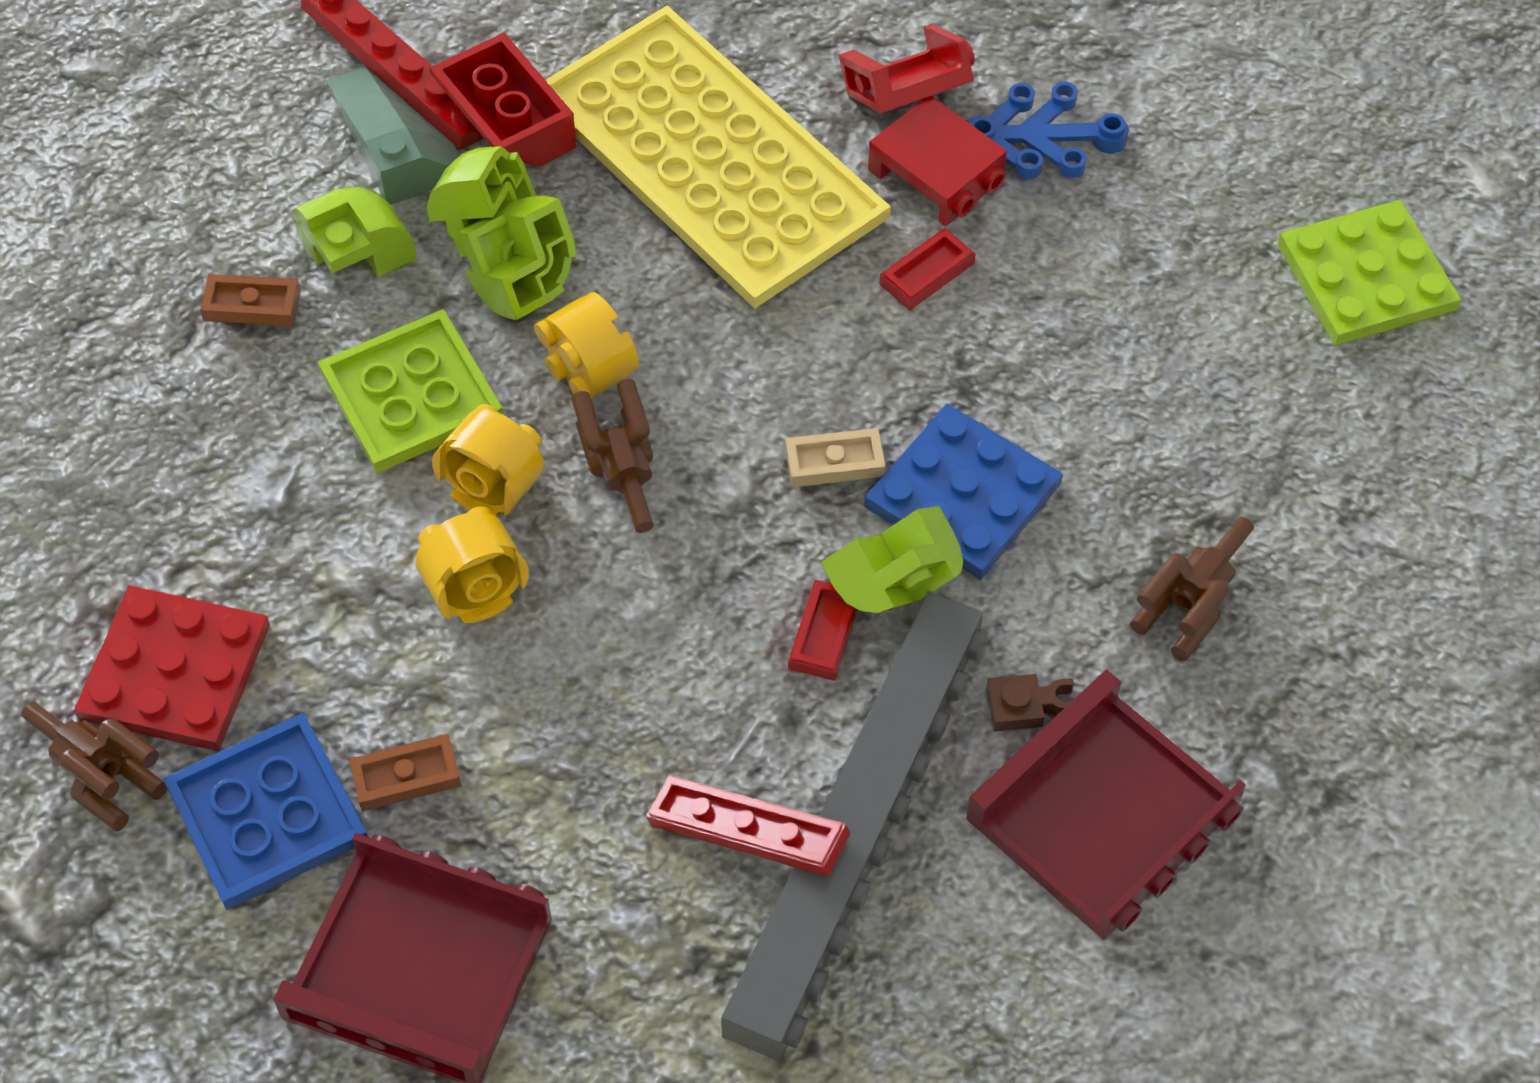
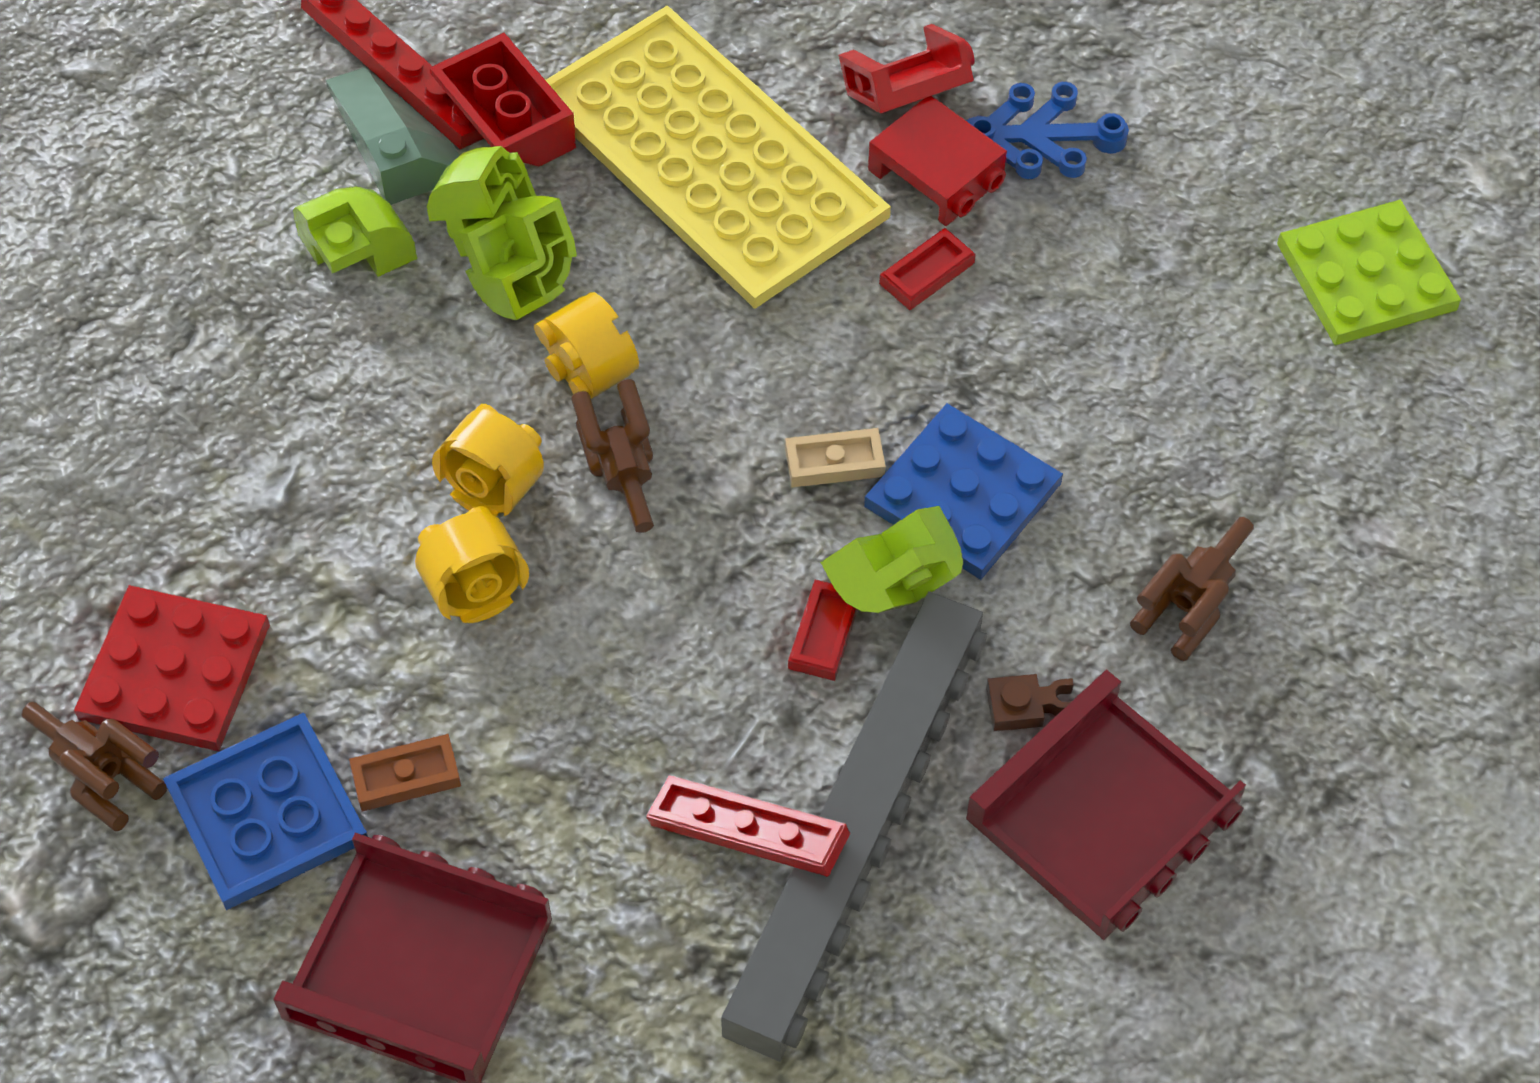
(250, 300): dark orange plate -> none
(407, 389): lime plate -> none

